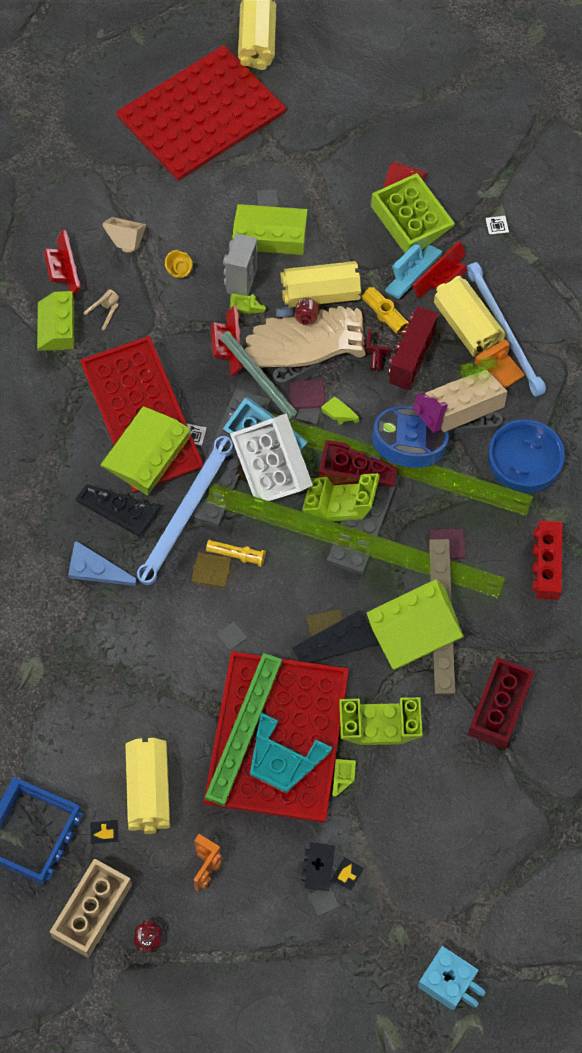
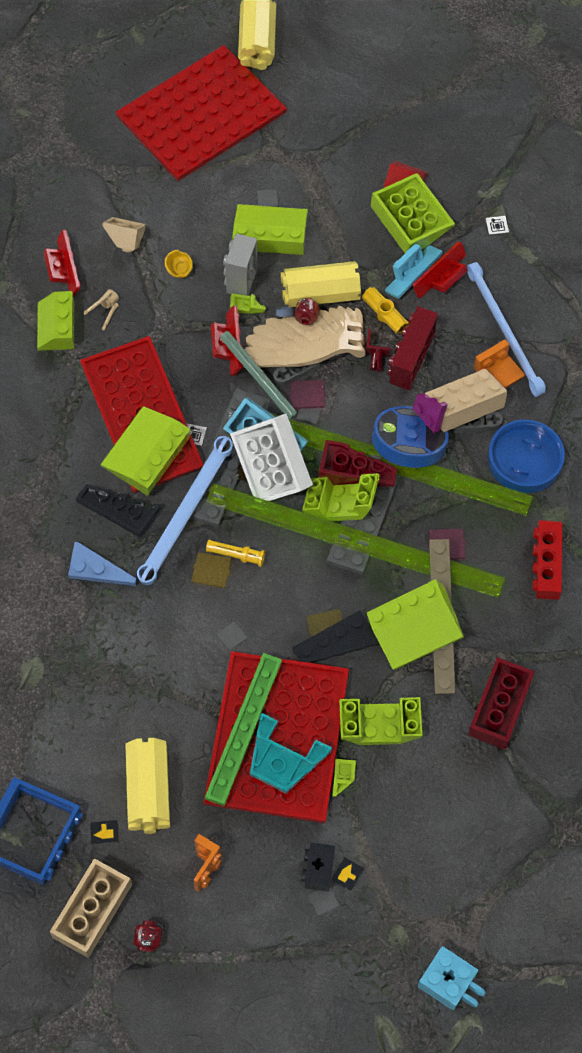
(339, 411): lime slope -> none
(468, 316): light yellow brick -> none
(469, 368): clear neon green plate -> none

